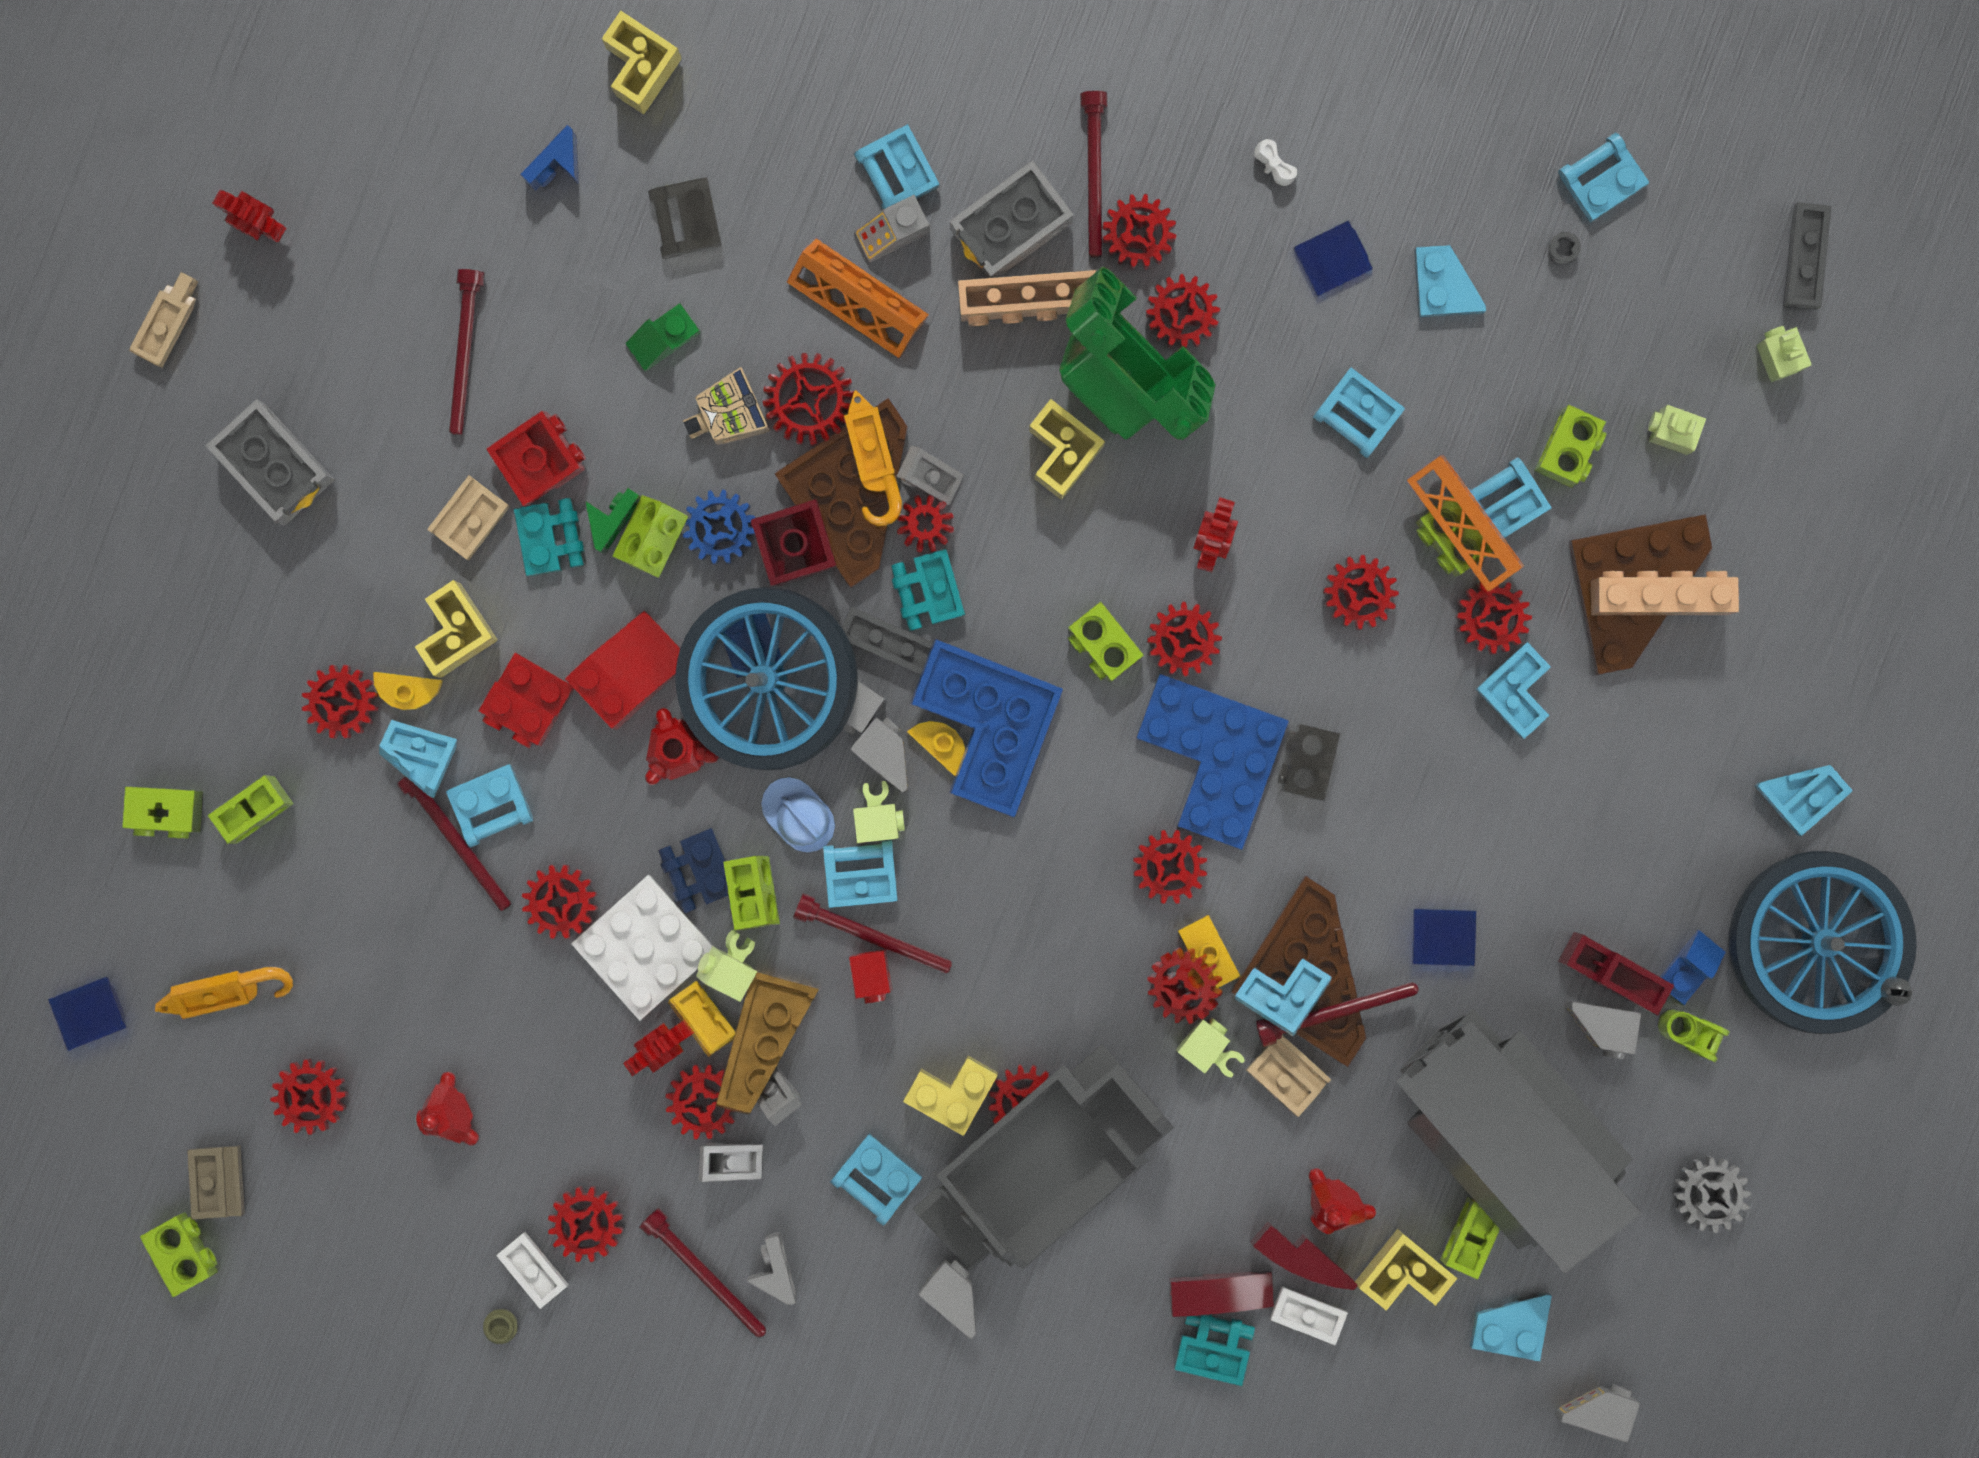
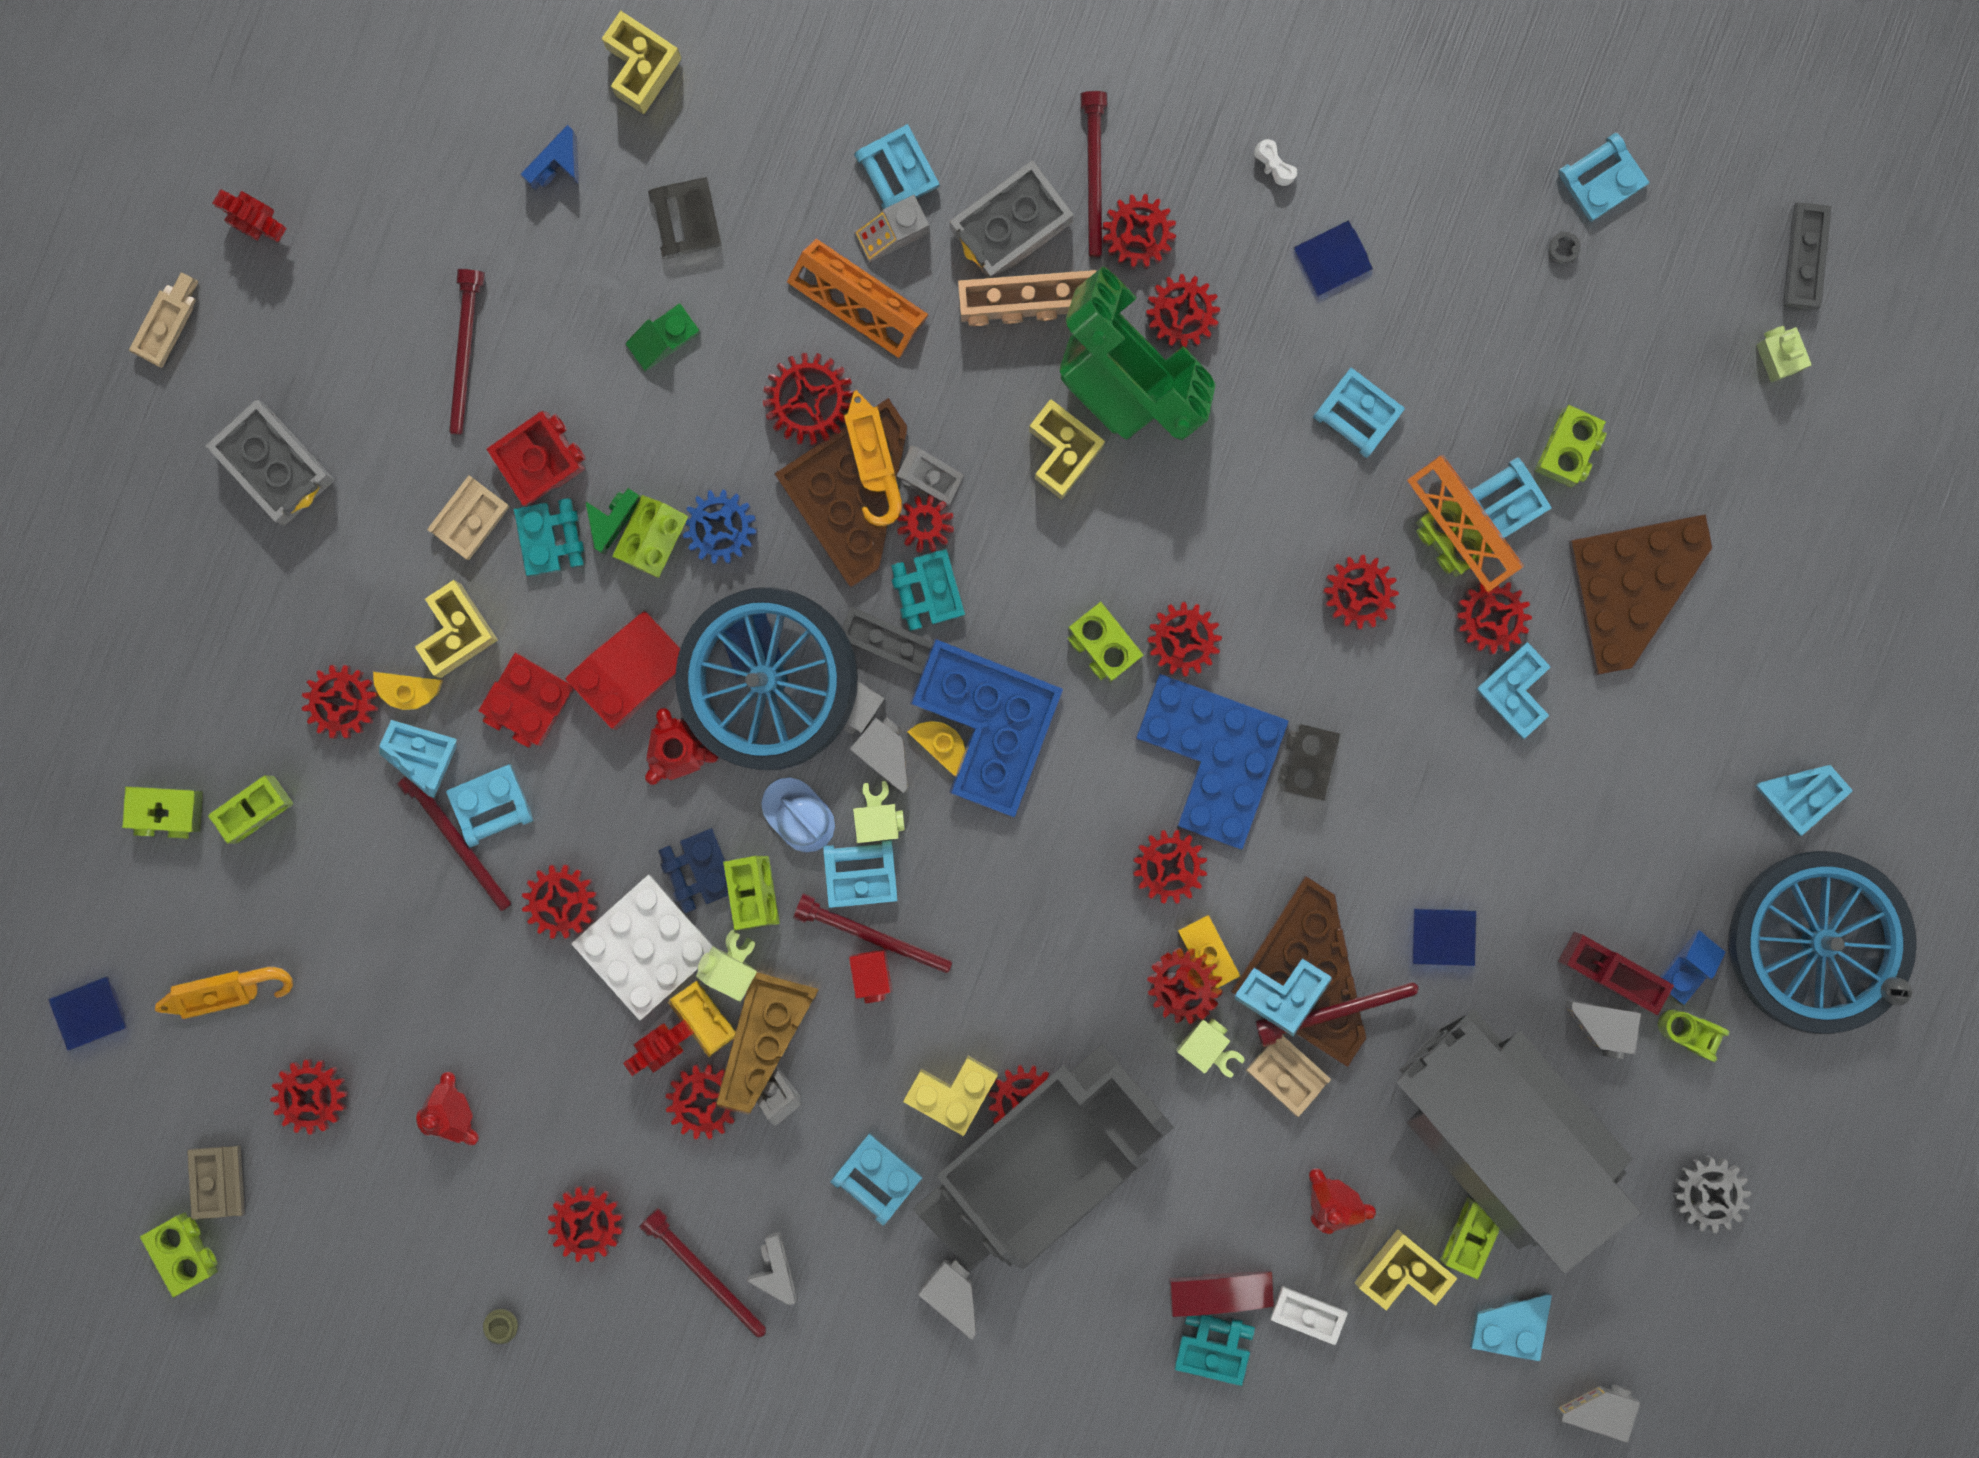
(532, 1270): white plate -> none
(728, 411): torso -> none
(730, 1161): light grey slope -> none
(794, 543): dark red slope -> none
(1215, 534): red gear -> none
(1301, 1258): dark red slope -> none
(1444, 284): medium azure wing -> none
(1664, 595): light nougat brick -> none
(1676, 429): yellowish green brick -> none

